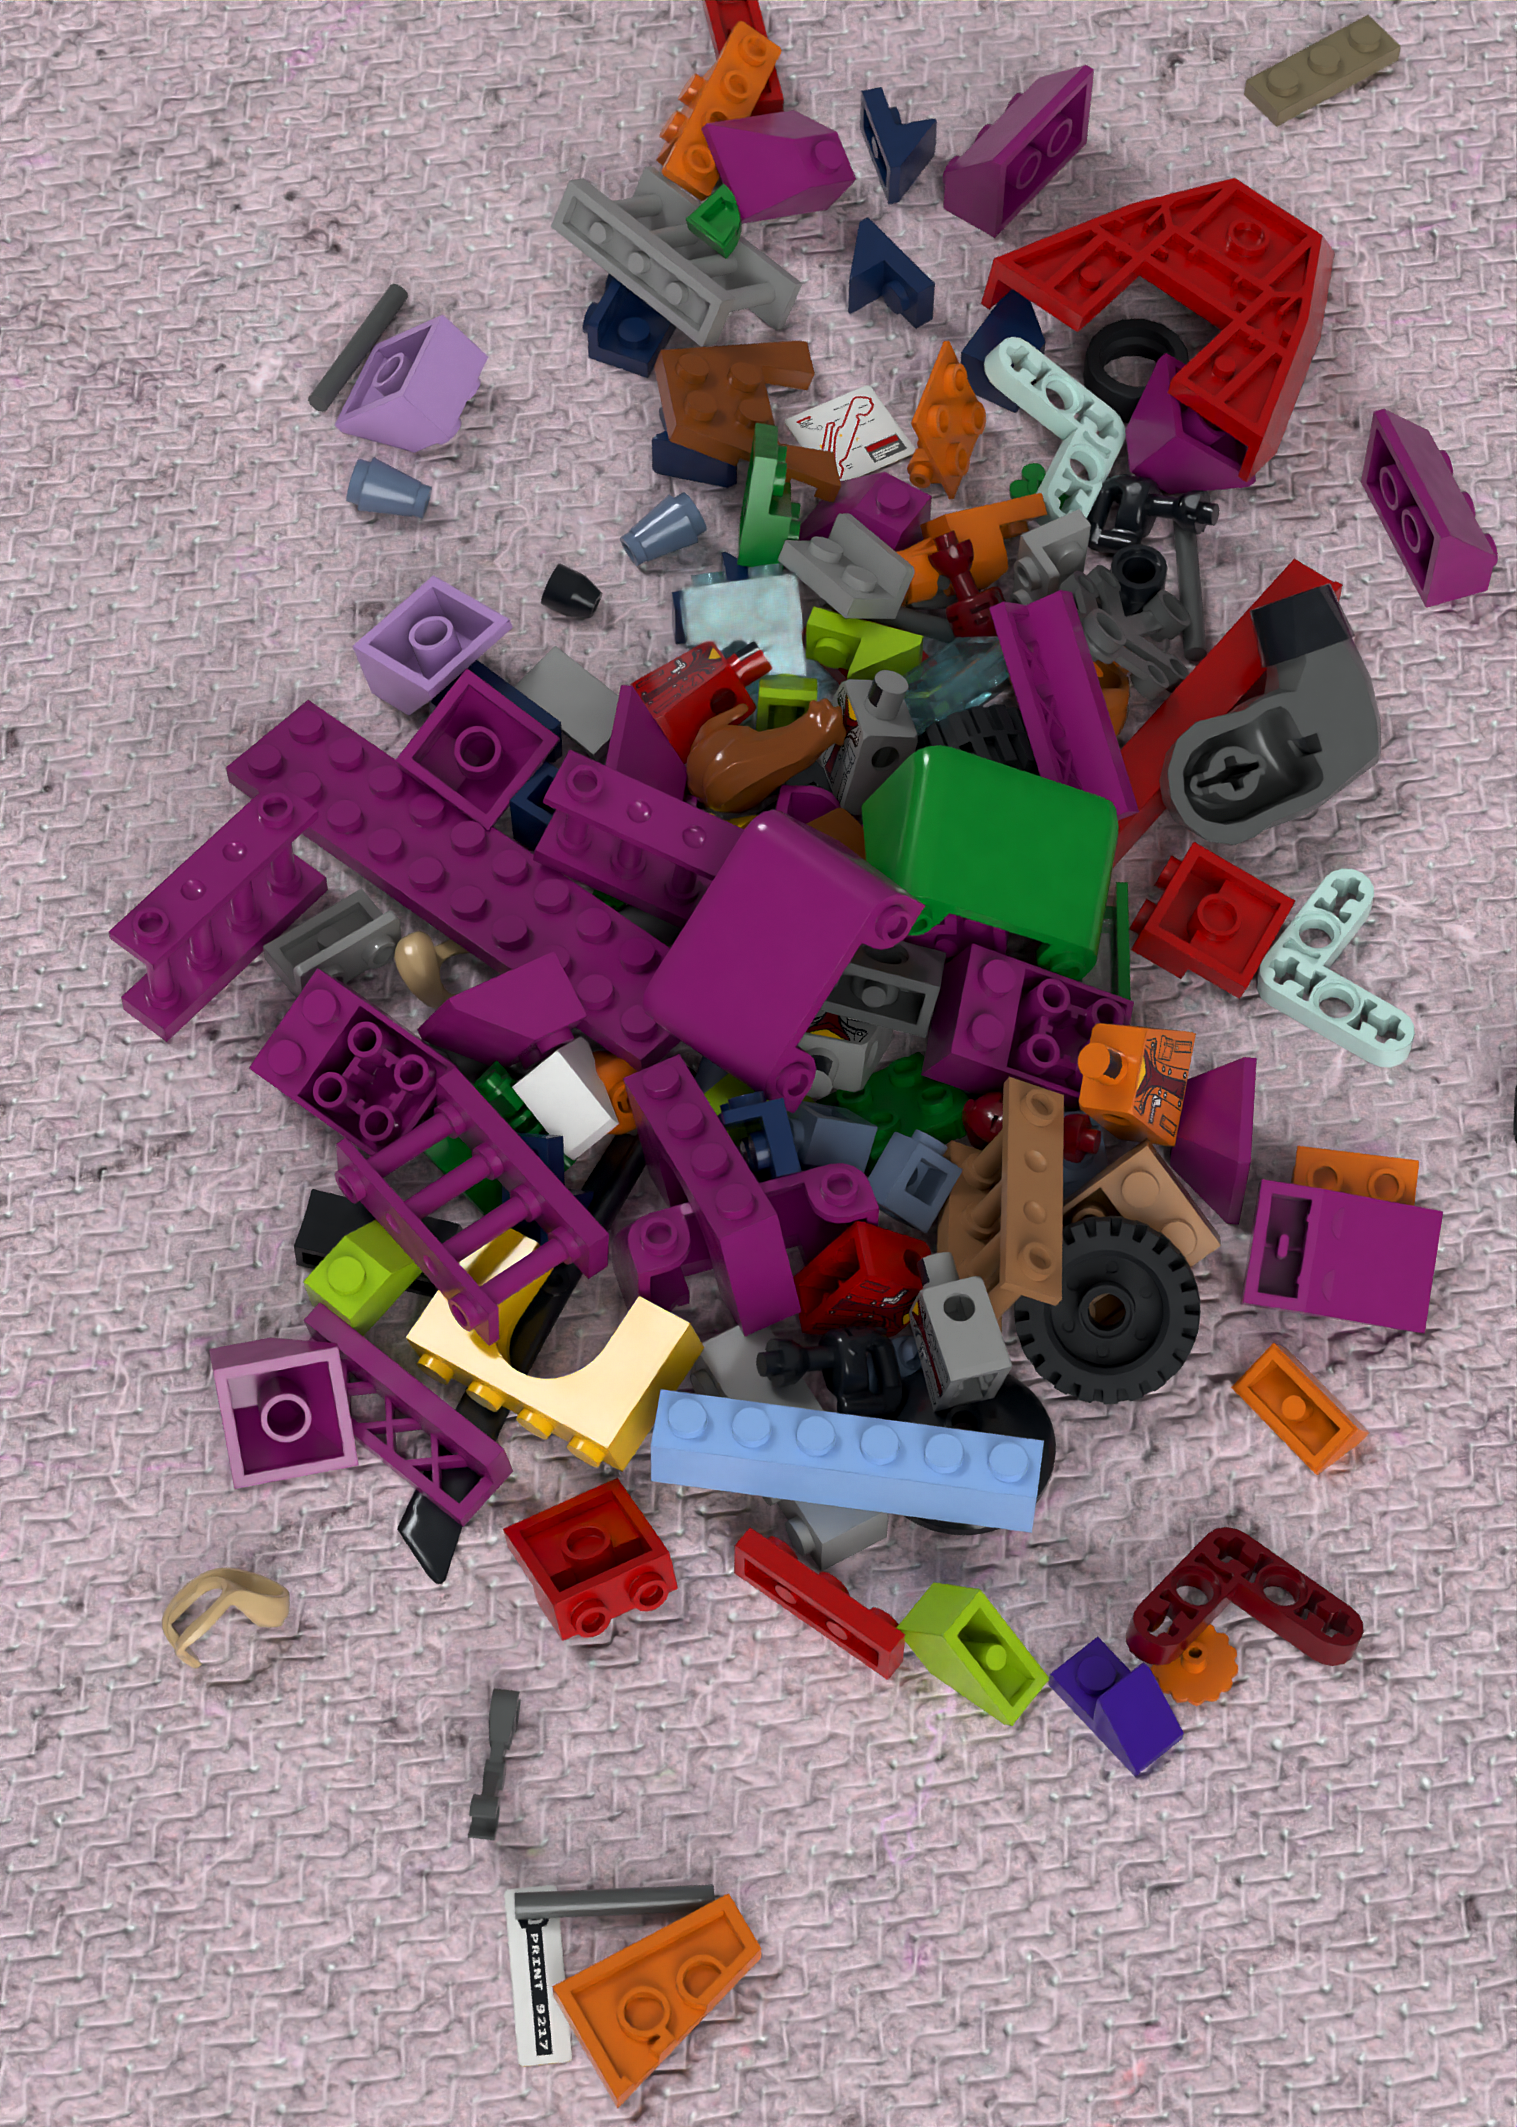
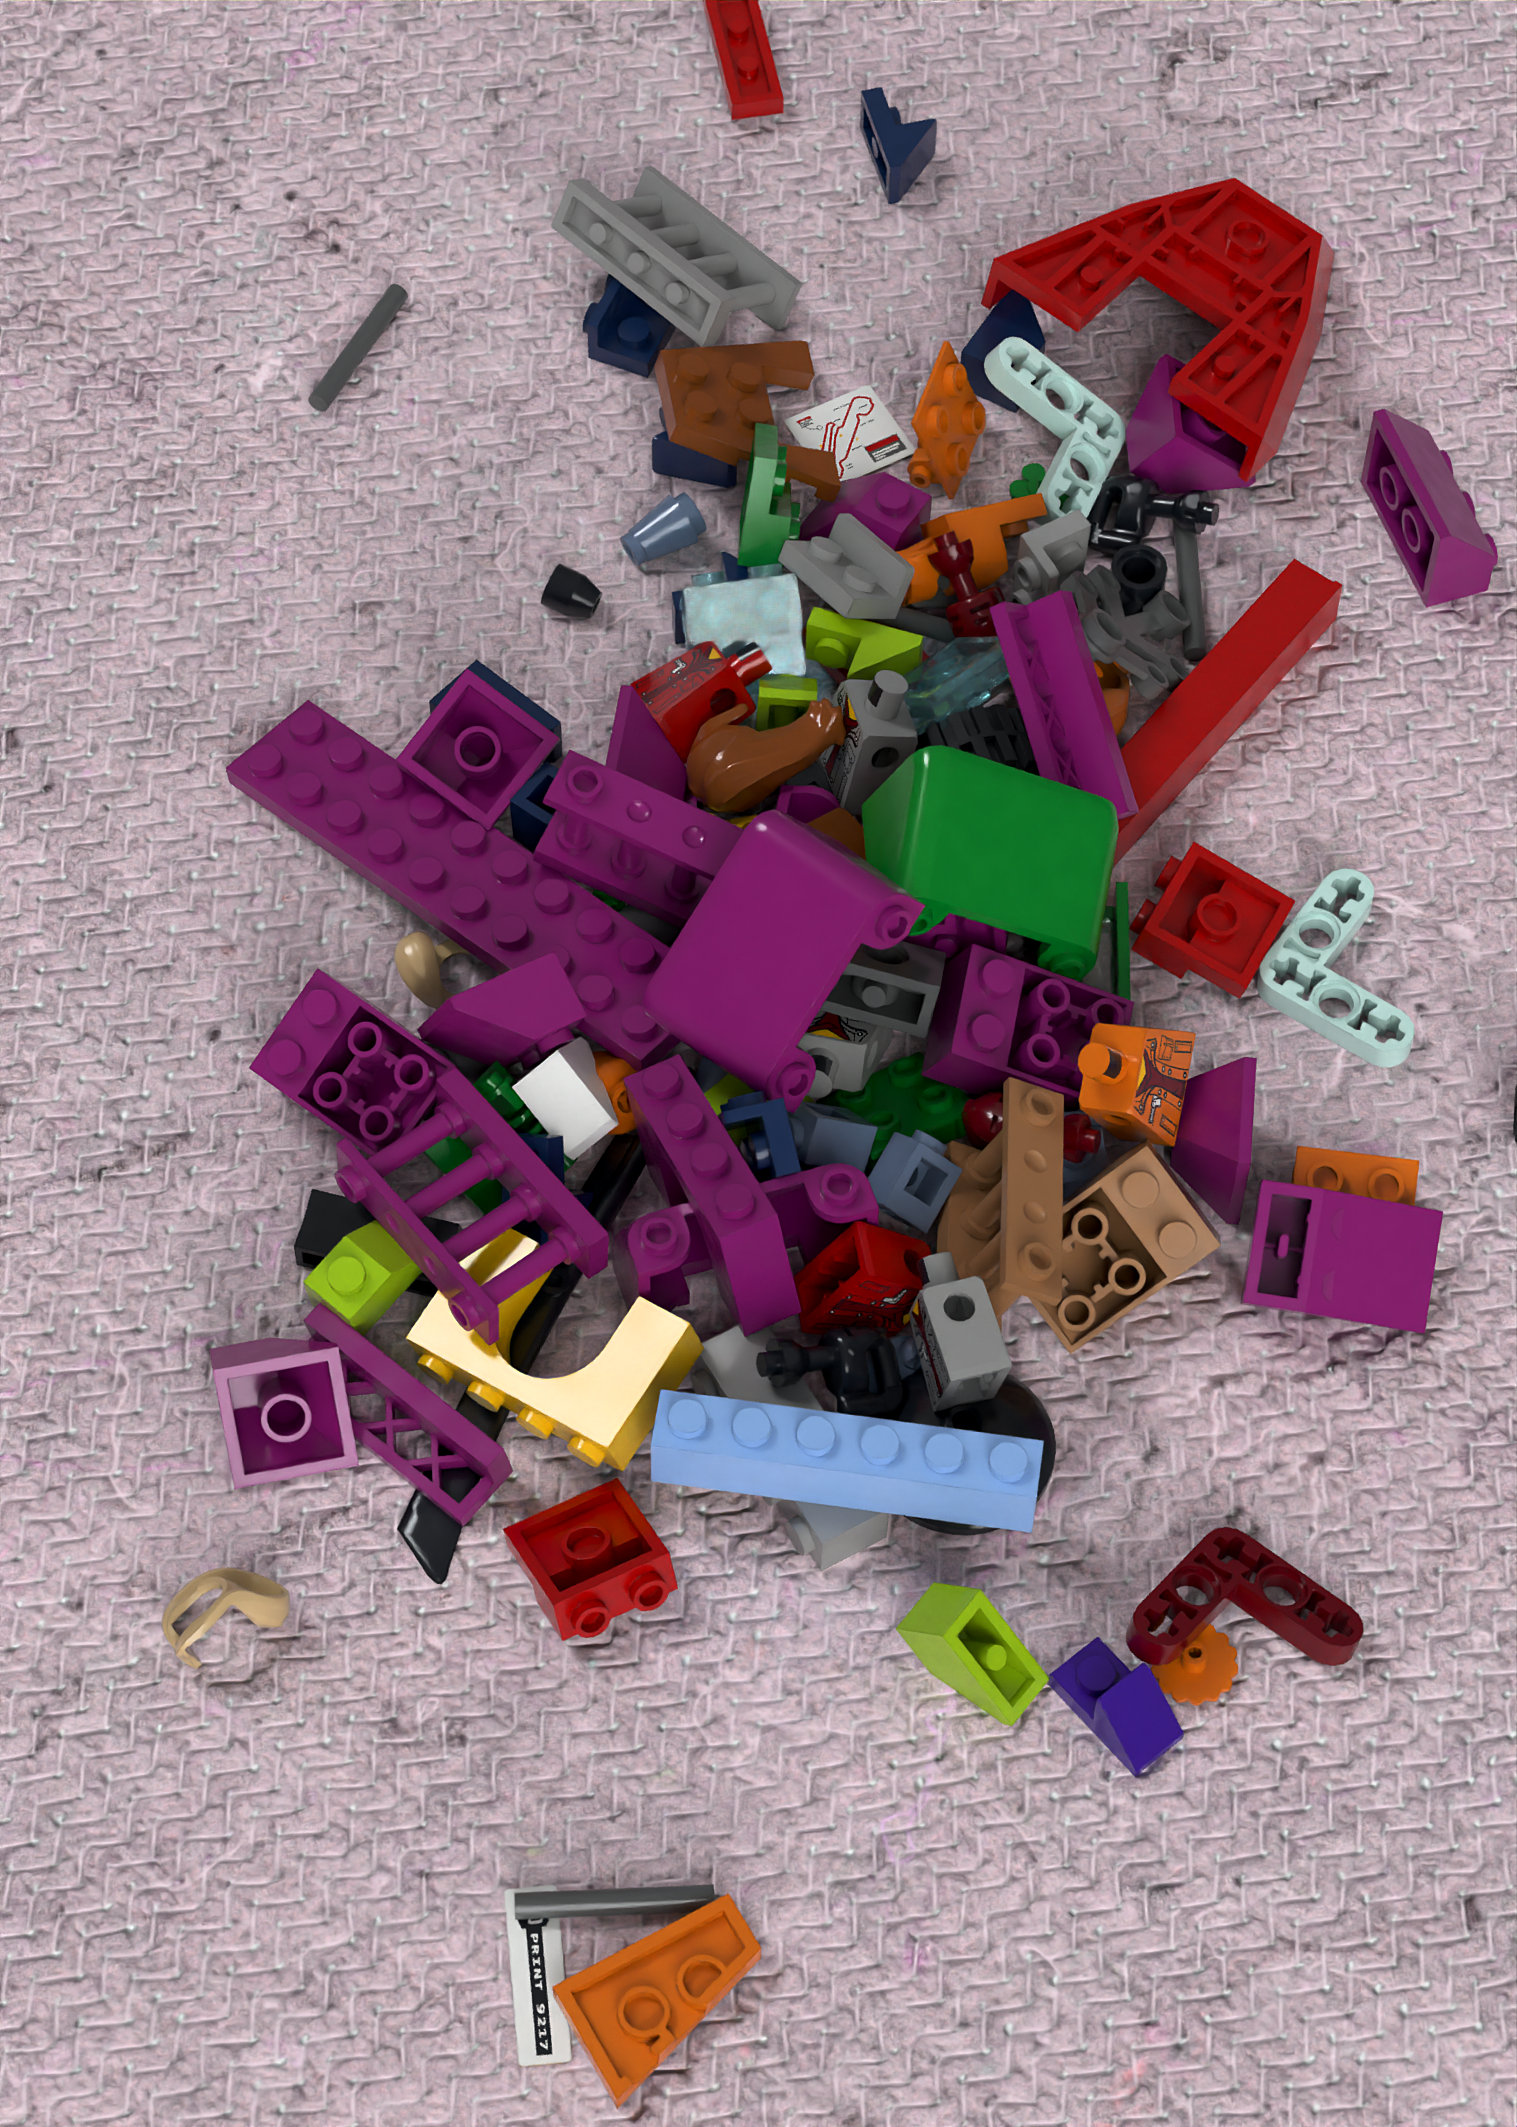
(219, 910): magenta fence -> none
(338, 941): light grey bracket -> none
(386, 490): sand blue cone -> none
(414, 387): lavender slope -> none
(426, 644): lavender slope -> none
(502, 1727): dark grey piece -> none
(575, 699): light grey hinge -> none
(717, 221): green tile -> none
(722, 94): orange bracket -> none
(779, 164): magenta slope -> none
(820, 1602): red plate -> none
(886, 271): dark blue slope -> none
(1020, 150): magenta slope -> none
(1126, 339): black tyre -> none
(1140, 1349): black wheel -> none
(1291, 744): dark grey piece -> none
(1299, 1408): orange slope -> none
(1322, 70): dark tan plate -> none

